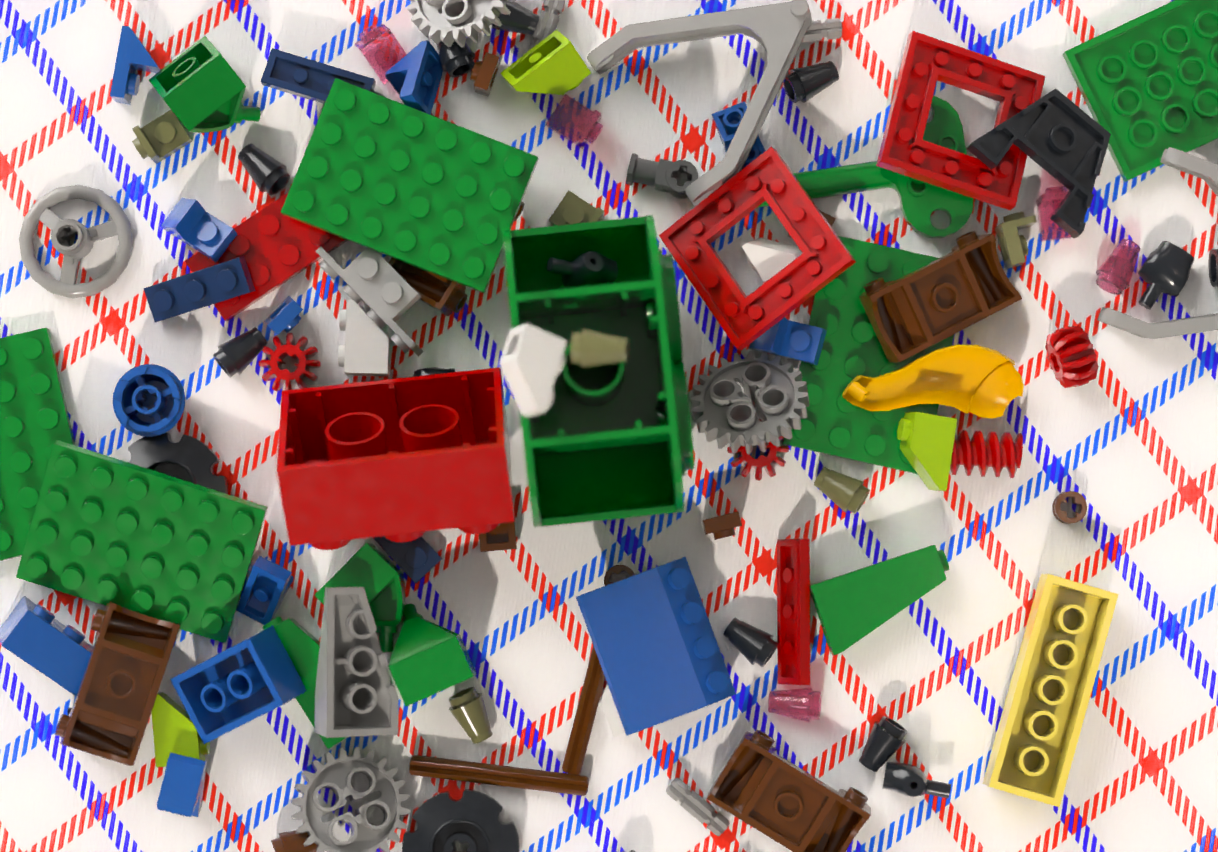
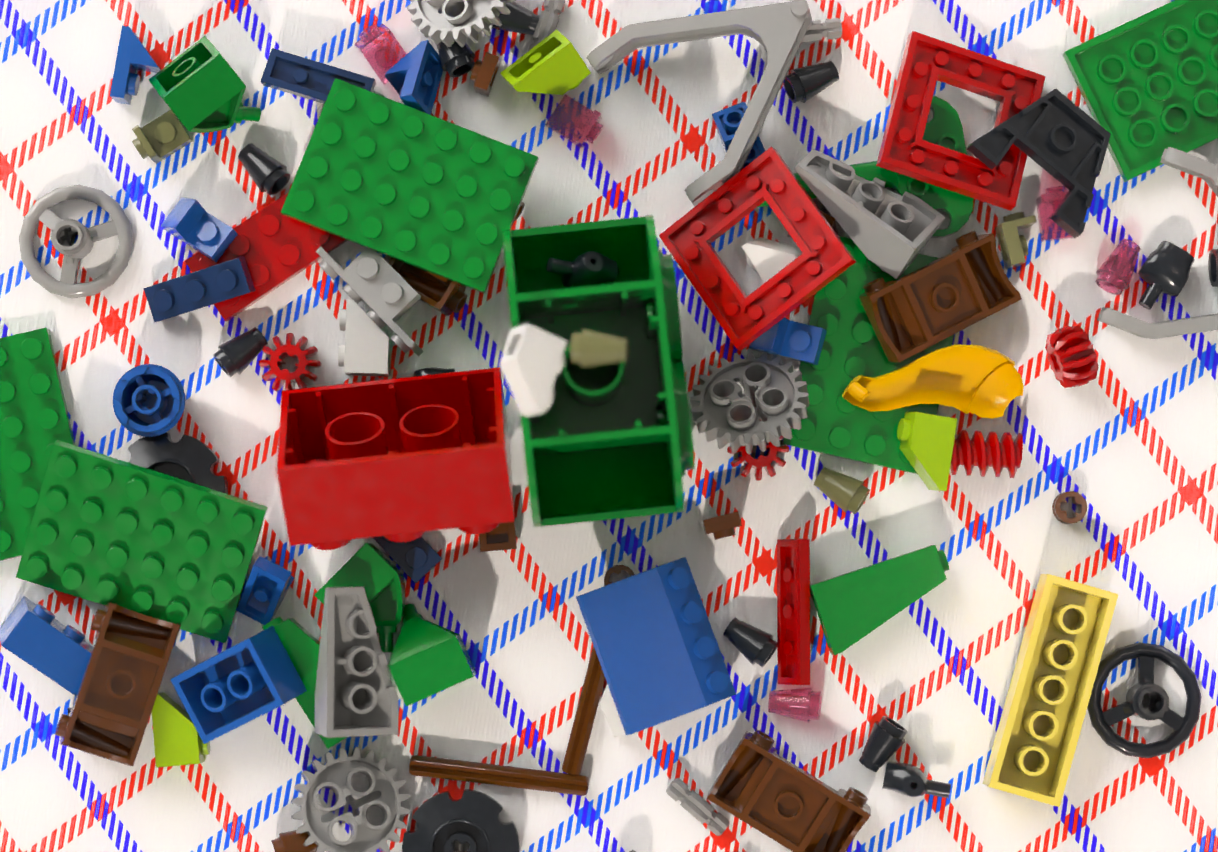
(182, 786): blue slope -> none
(284, 317): blue plate -> none
(471, 714): olive cone -> none
(575, 210): olive bracket -> none
(661, 174): dark grey connector -> none
(880, 222): none -> light grey wedge
(1157, 705): none -> black piece

